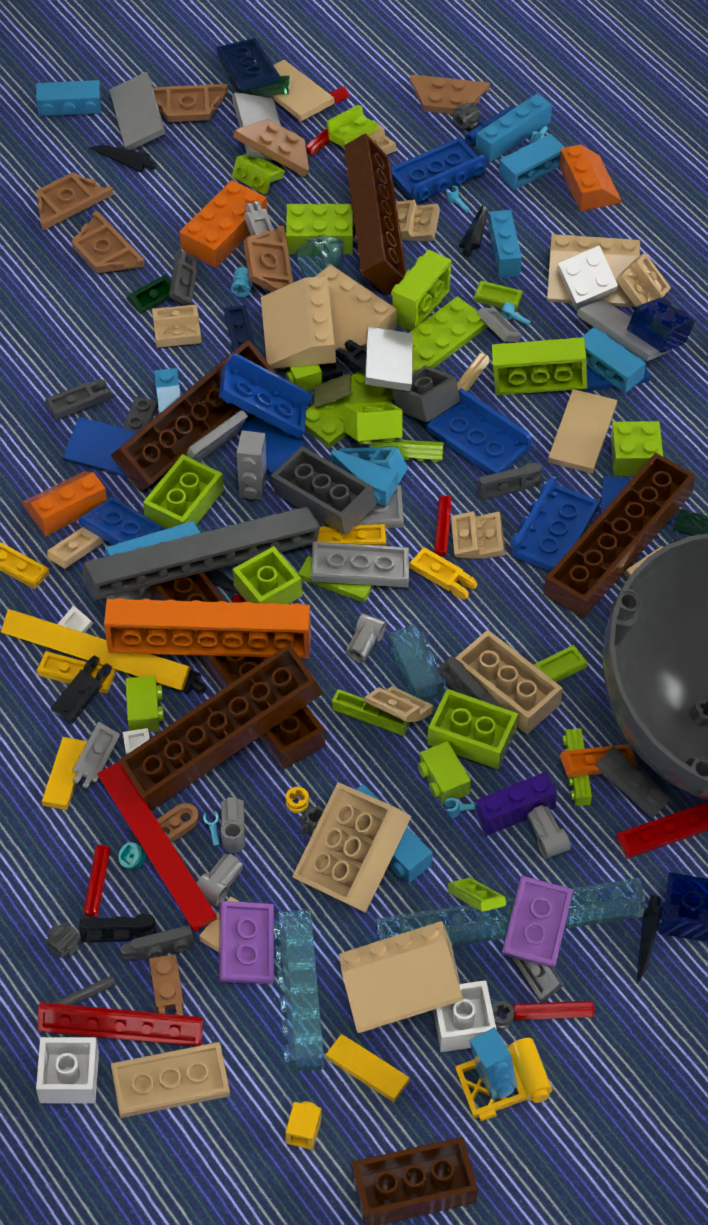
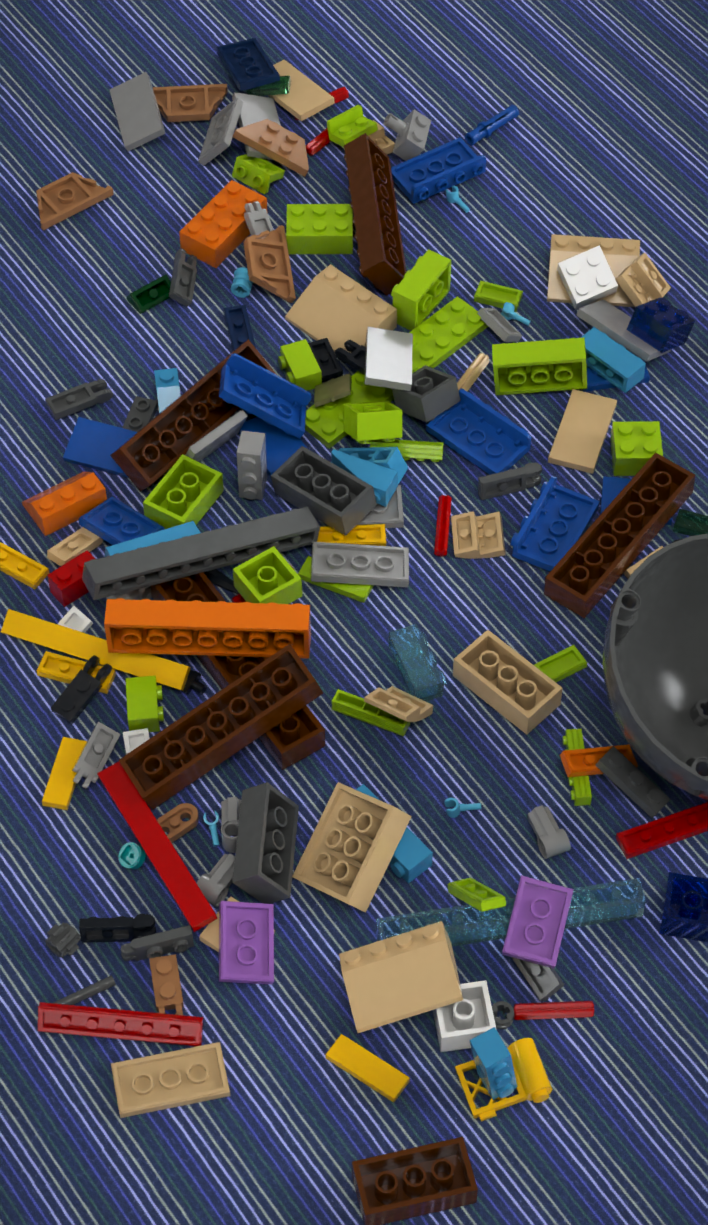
(67, 581): none -> red brick
(67, 1070): white brick -> none
(68, 98): dark azure brick -> none
(96, 881): red axle -> none
(104, 247): medium nougat wing -> none
(130, 158): black bar -> none
(176, 326): tan slope -> none
(220, 131): none -> light grey tile
(265, 844): none -> dark grey brick
(299, 324): tan slope -> none
(301, 991): clear light blue brick -> none
(302, 804): yellow bush -> none
(303, 1125): yellow brick -> none
(311, 819): dark grey gear -> none
(320, 254): clear light blue helmet -> none
(366, 634): light grey piece -> none
(411, 134): none -> light grey brick
(417, 222): tan slope -> none
(442, 573): yellow hinge -> none
(444, 772): lime brick -> none
(446, 94): medium nougat wing -> none
(462, 682): dark grey hinge -> none
(466, 116): dark grey gear -> none
(473, 728): lime brick -> none
(474, 234): black bar -> none
(504, 243): dark azure brick -> none
(513, 127): dark azure brick -> none
(514, 803): dark purple brick -> none
(530, 162): dark azure brick -> none
(537, 135): medium azure hand -> none
(587, 178): orange slope -> none
(649, 929): black bar -> none

